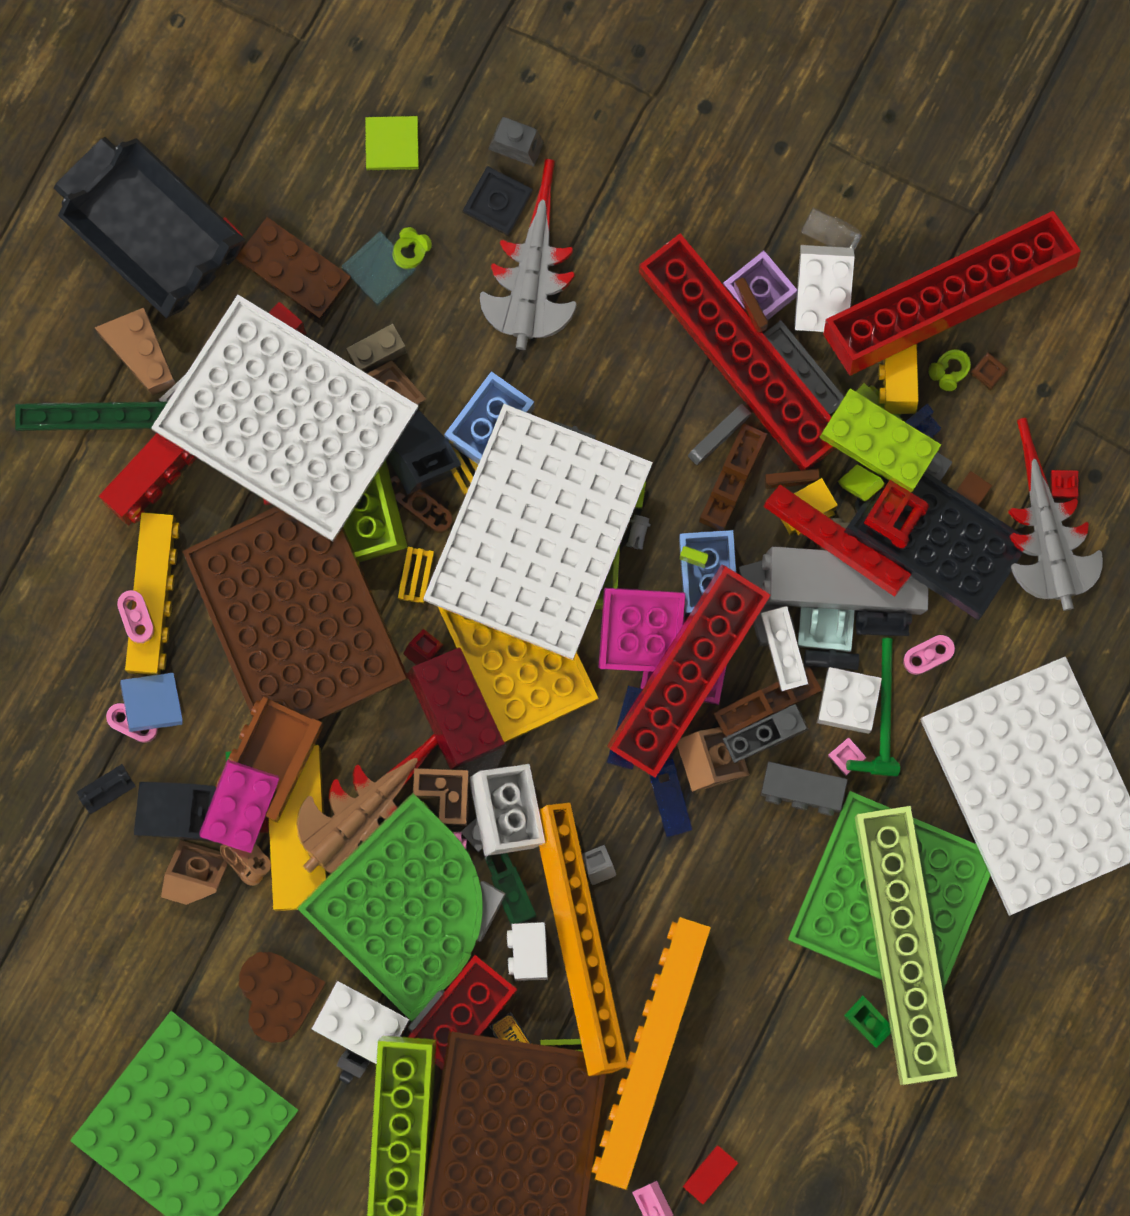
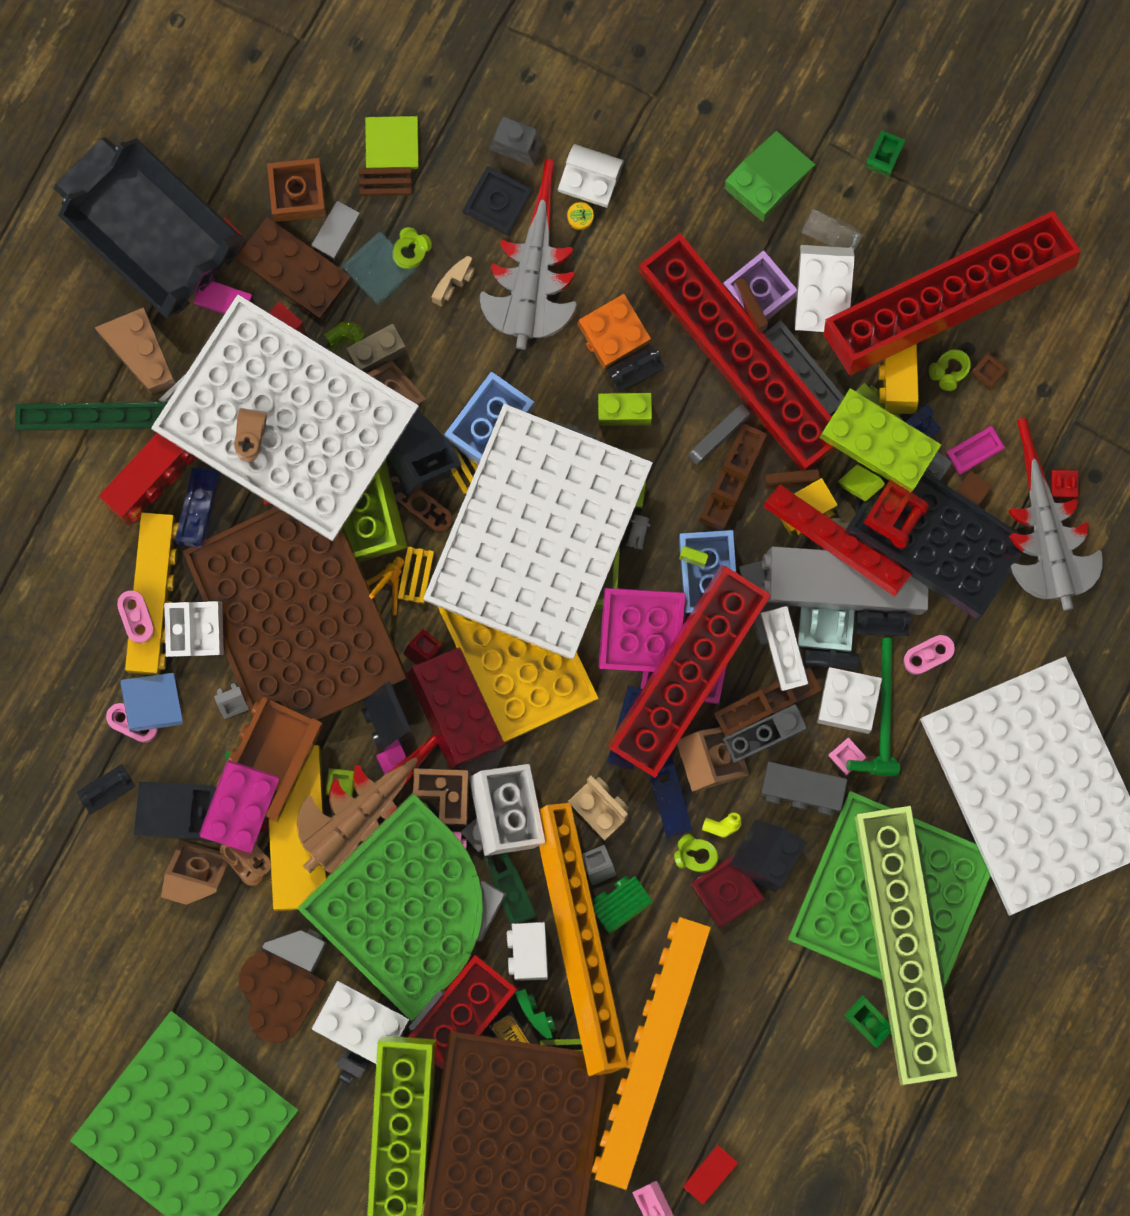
(194, 628): none -> white brick
(197, 507): none -> clear blue plate
(219, 297): none -> dark pink tile
(231, 702): none -> light grey tile
(249, 429): none -> medium nougat piece
(296, 190): none -> dark orange brick
(299, 948): none -> light grey slope
(335, 230): none -> light grey tile
(345, 330): none -> clear neon green arm
(345, 779): none -> lime tile
(385, 181): none -> reddish brown tile
(387, 717): none -> black slope
(391, 577): none -> light orange plant
(391, 758): none -> dark pink tile
(456, 275): none -> tan slope
(542, 1024): none -> green slope
(580, 216): none -> tile
(590, 175): none -> white brick
(599, 808): none -> tan bracket
(613, 331): none -> orange brick
(621, 904): none -> green brick
(624, 409): none -> lime brick
(635, 368): none -> black hinge
(689, 843): none -> lime piece
(724, 827): none -> neon yellow arm
(726, 892): none -> dark red tile
(768, 175): none -> bright green slope
(768, 854): none -> black slope
(885, 154): none -> green slope
(975, 450): none -> dark pink tile

